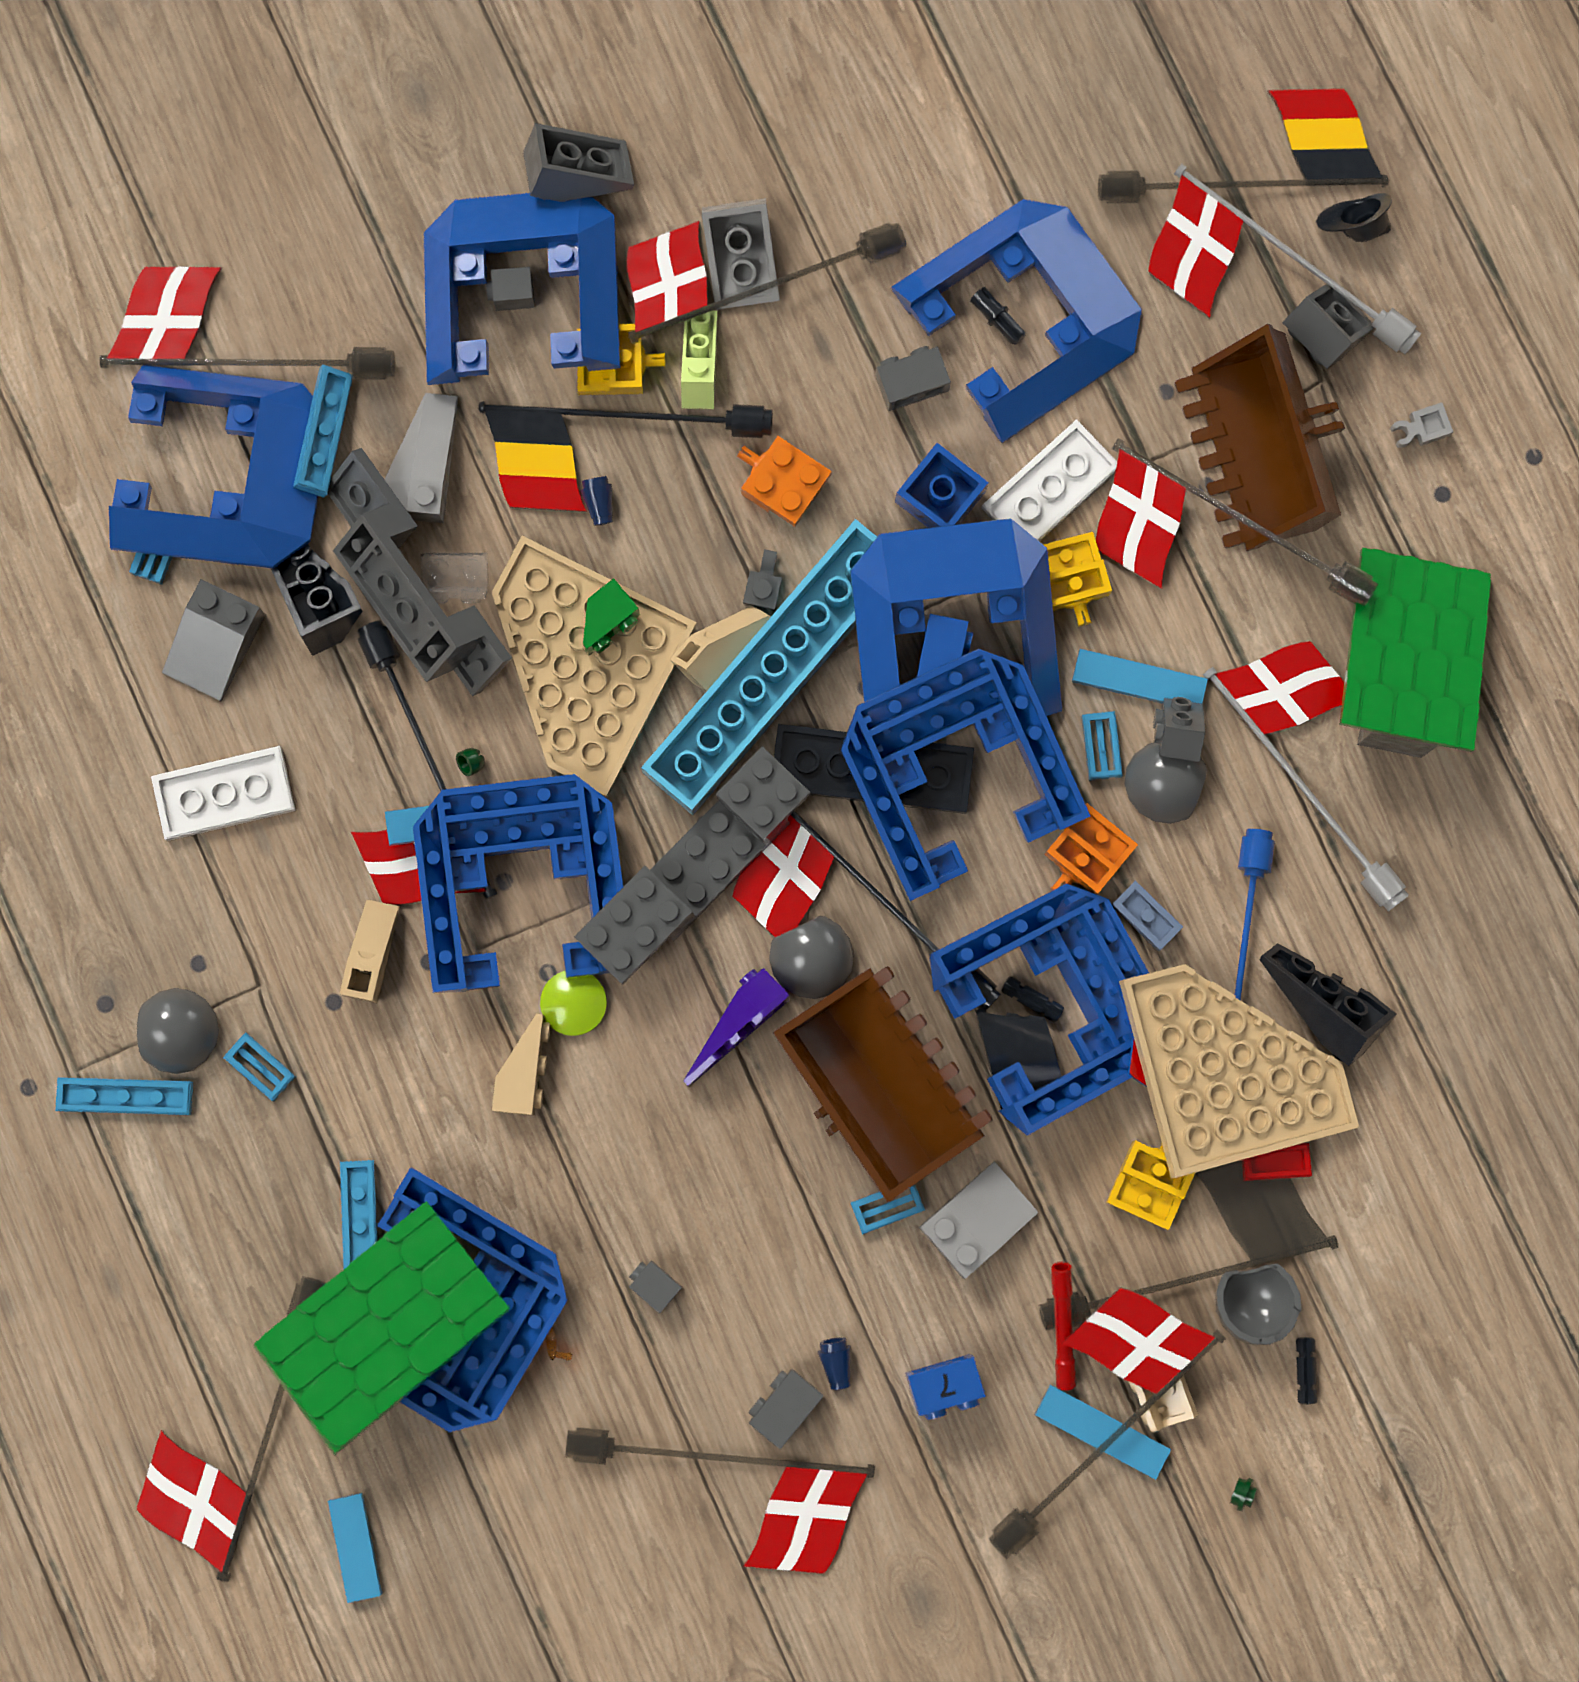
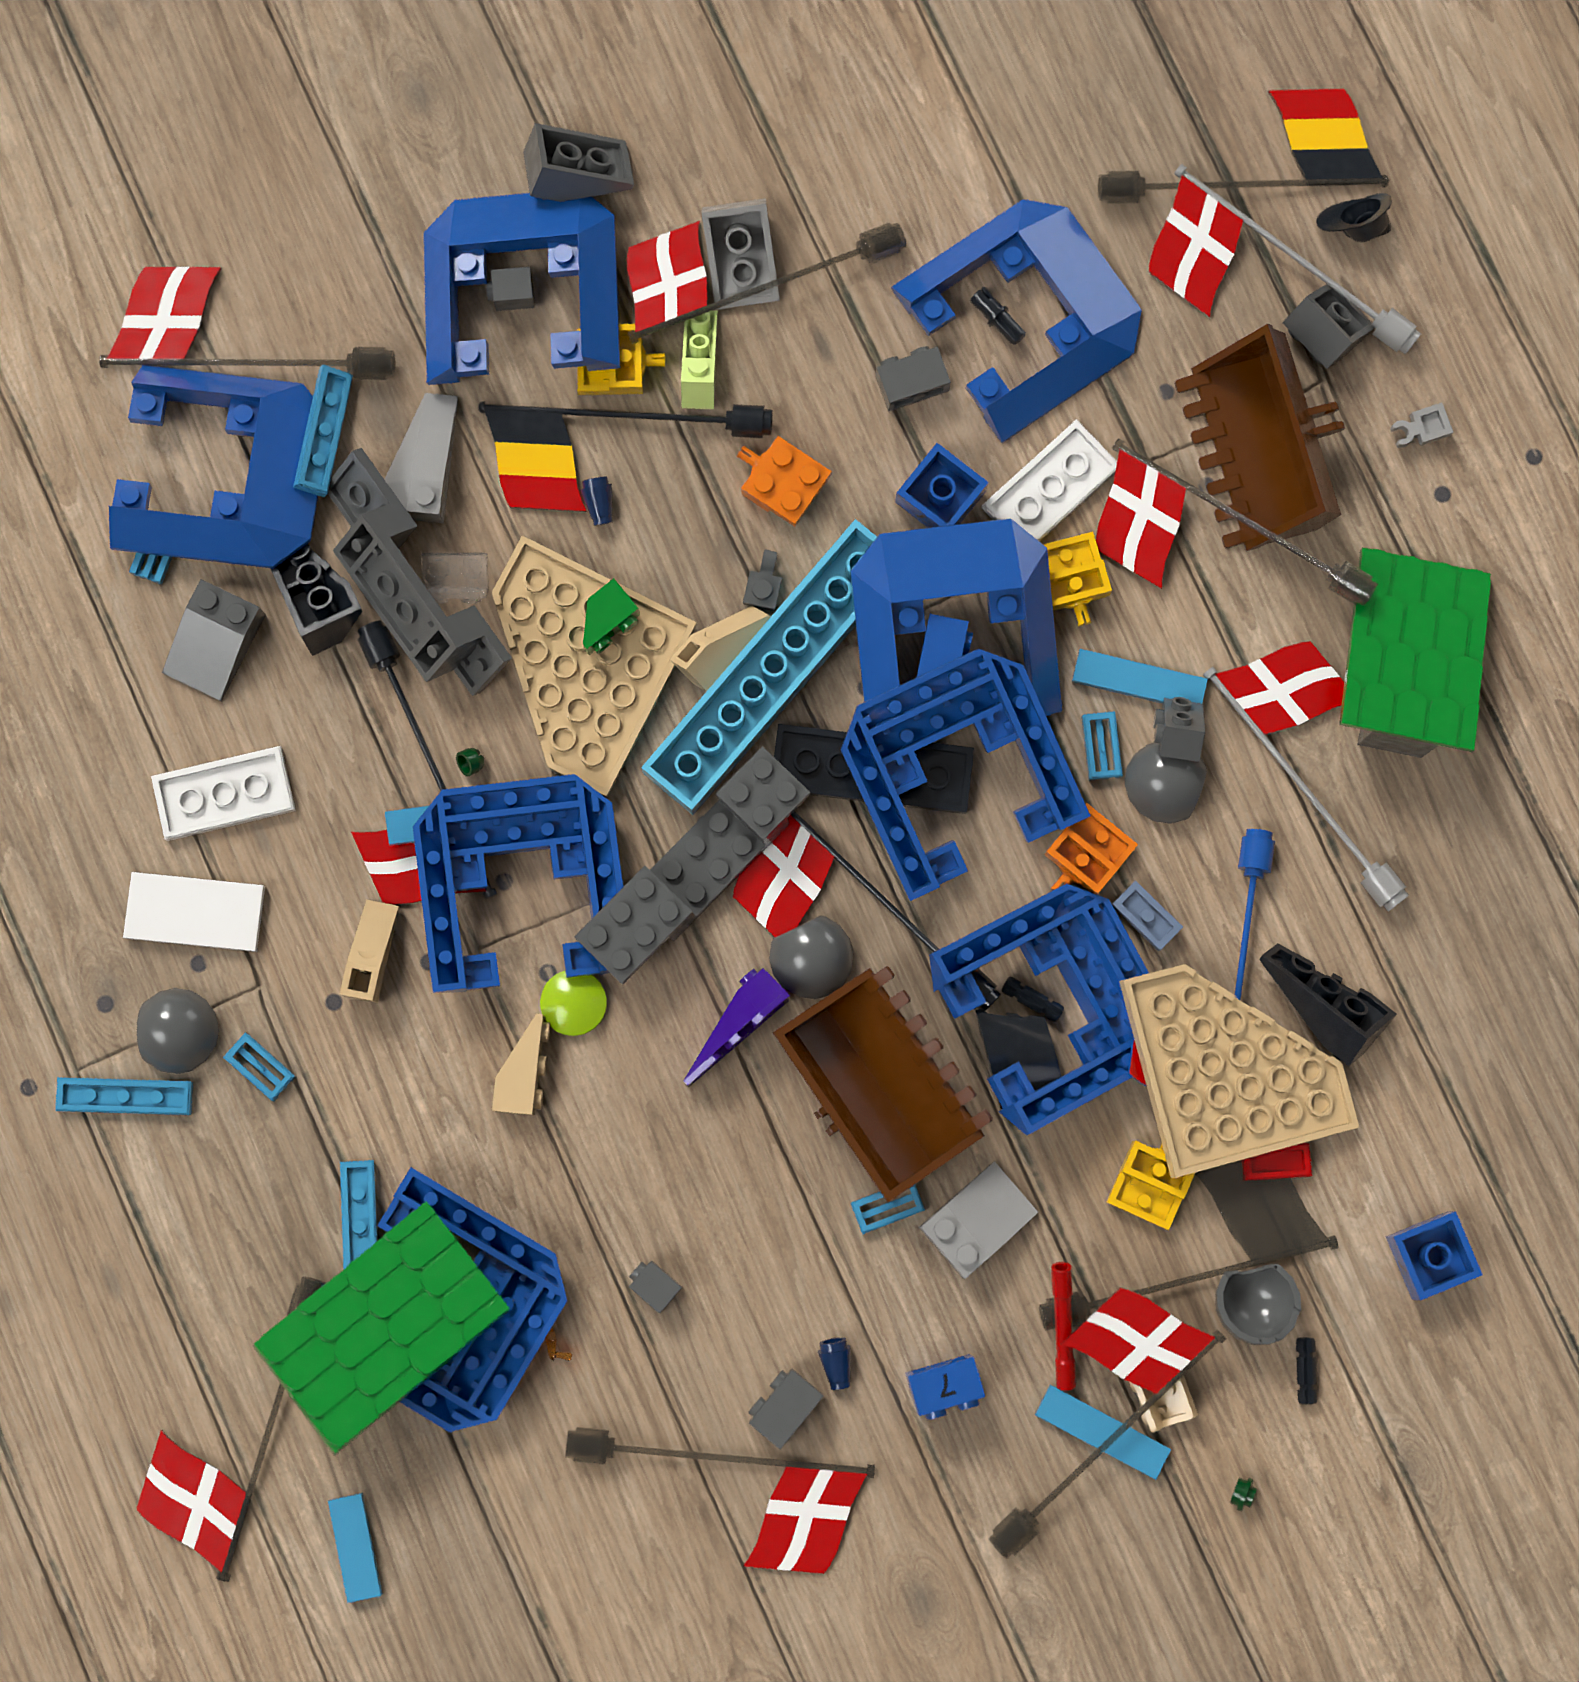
(194, 911): none -> white tile
(1434, 1255): none -> blue brick

